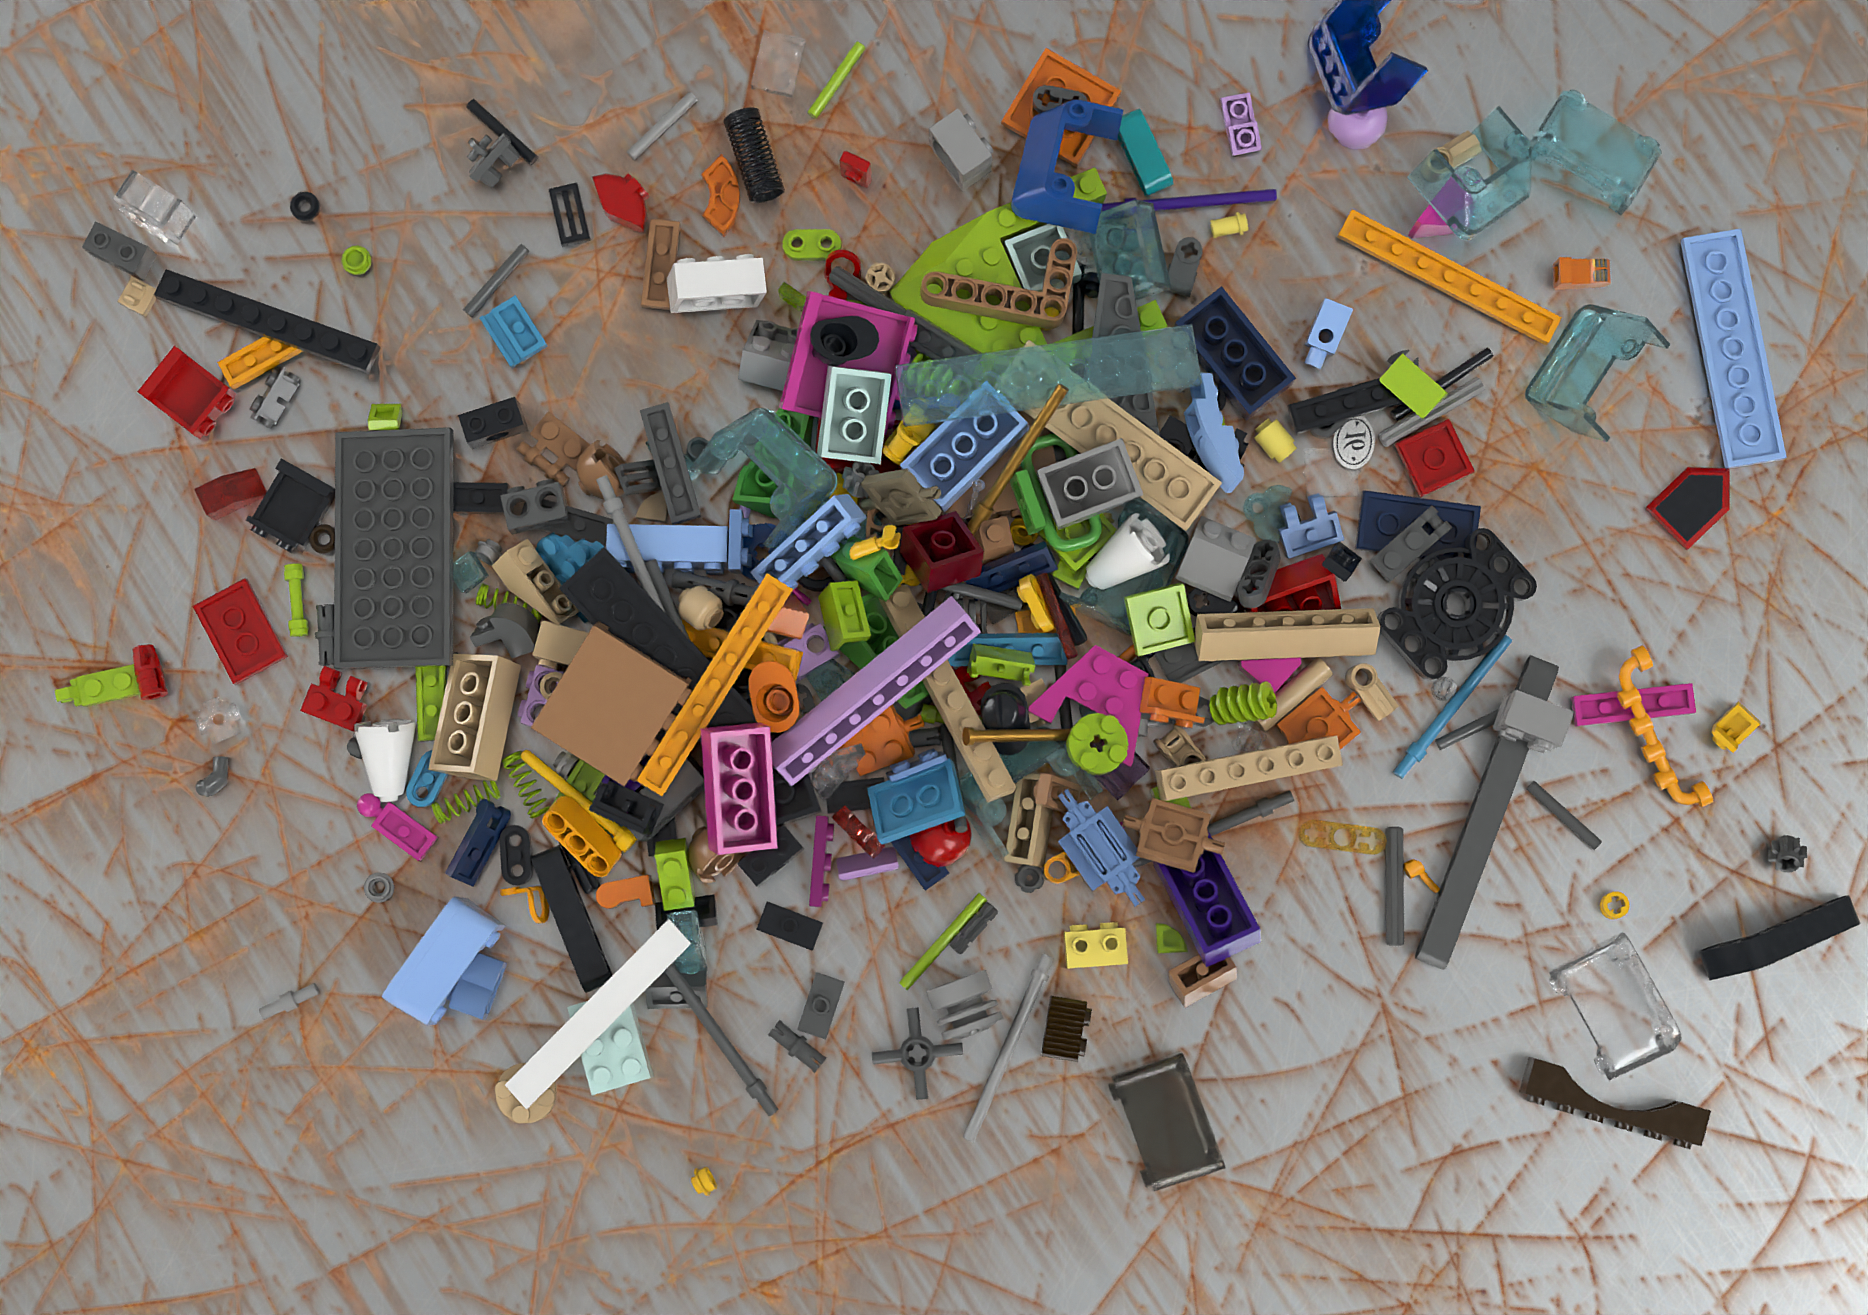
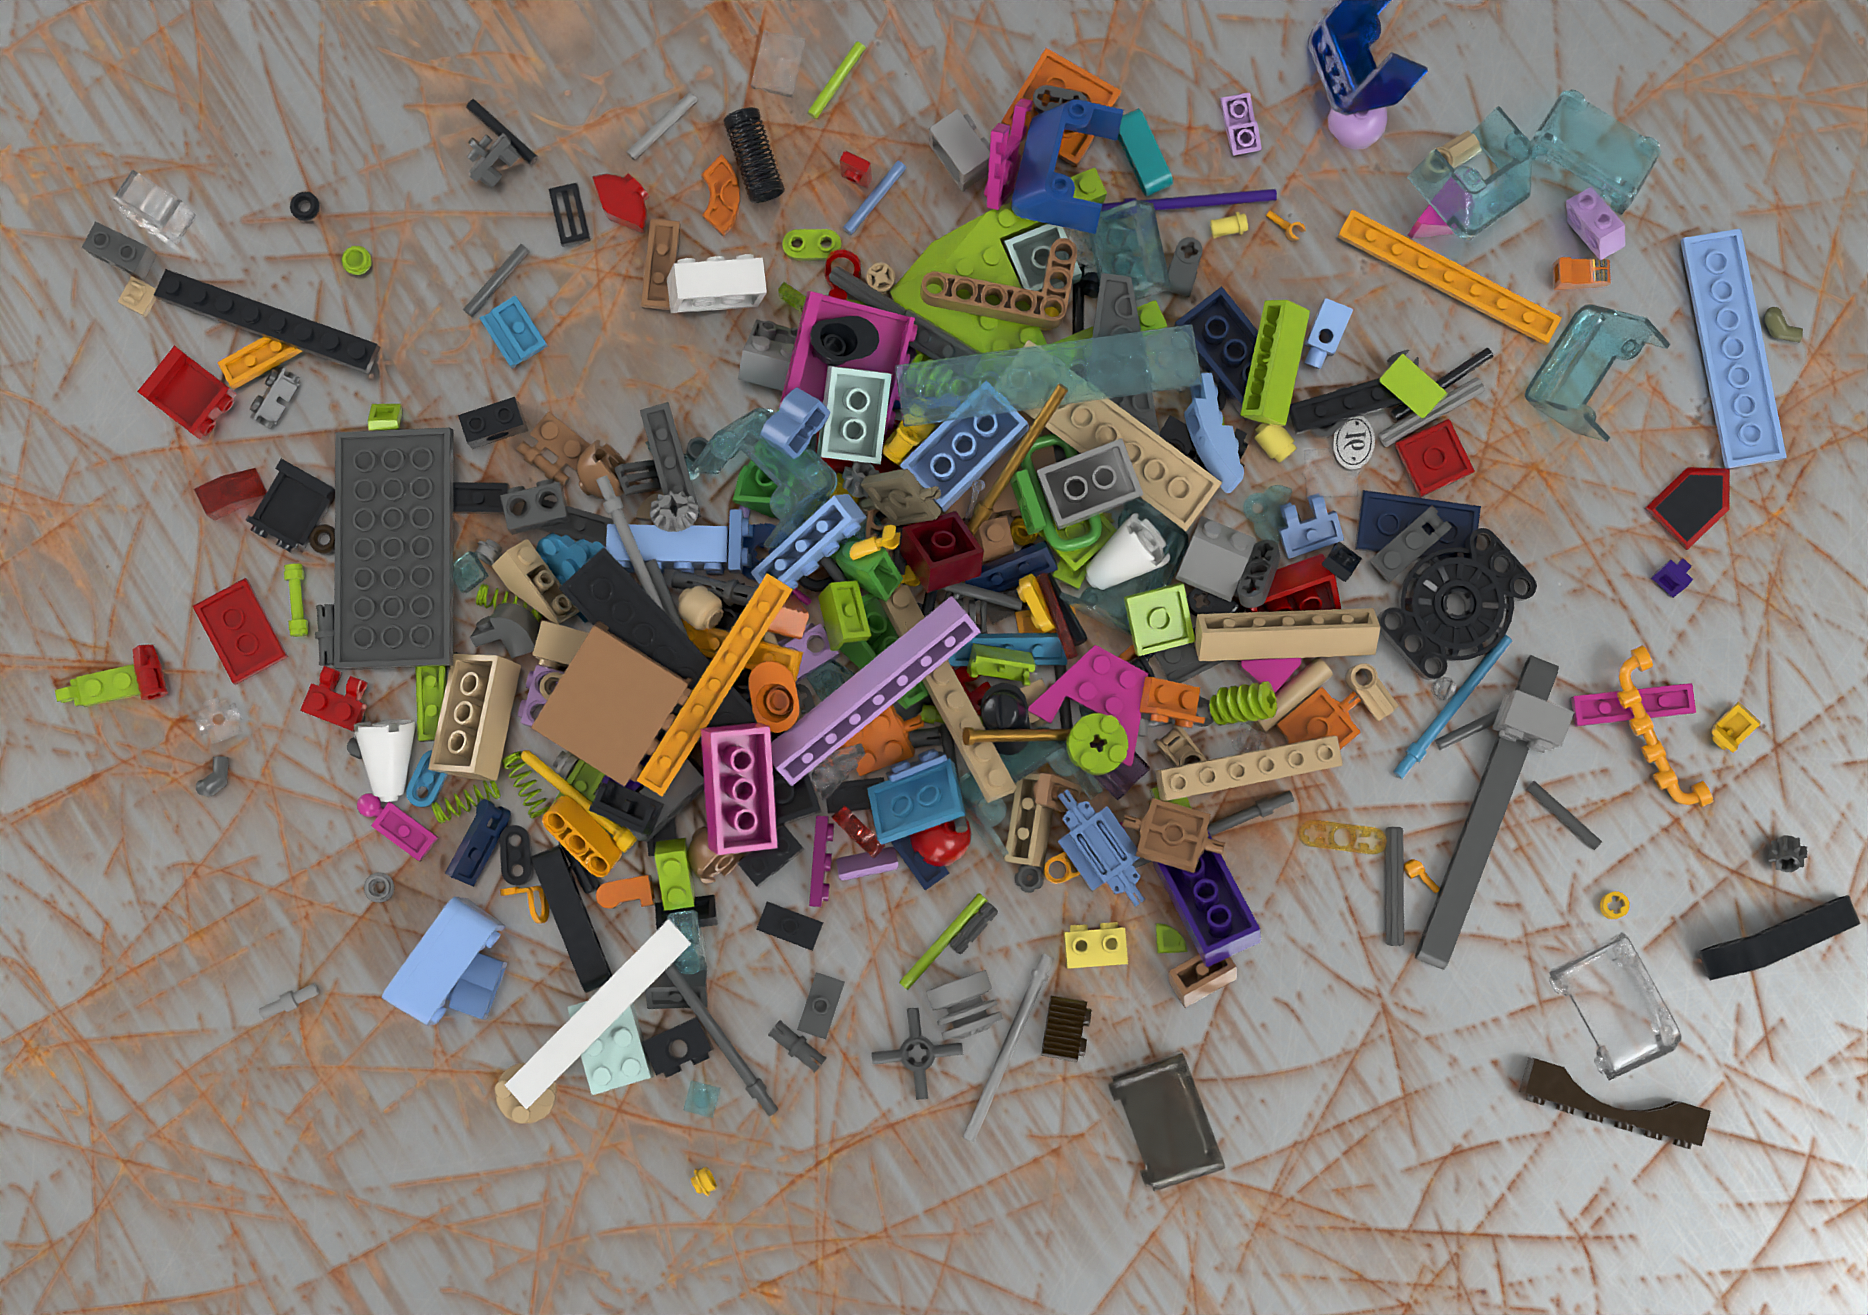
(660, 1053): none -> black brick
(664, 518): none -> light grey gear
(702, 1099): none -> clear light blue plate
(795, 423): none -> medium blue brick
(874, 197): none -> medium blue bar
(1004, 156): none -> dark pink wing
(1275, 362): none -> lime brick
(1286, 225): none -> light orange hand
(1595, 223): none -> lavender brick
(1673, 577): none -> dark purple tile
(1778, 327): none -> olive arm

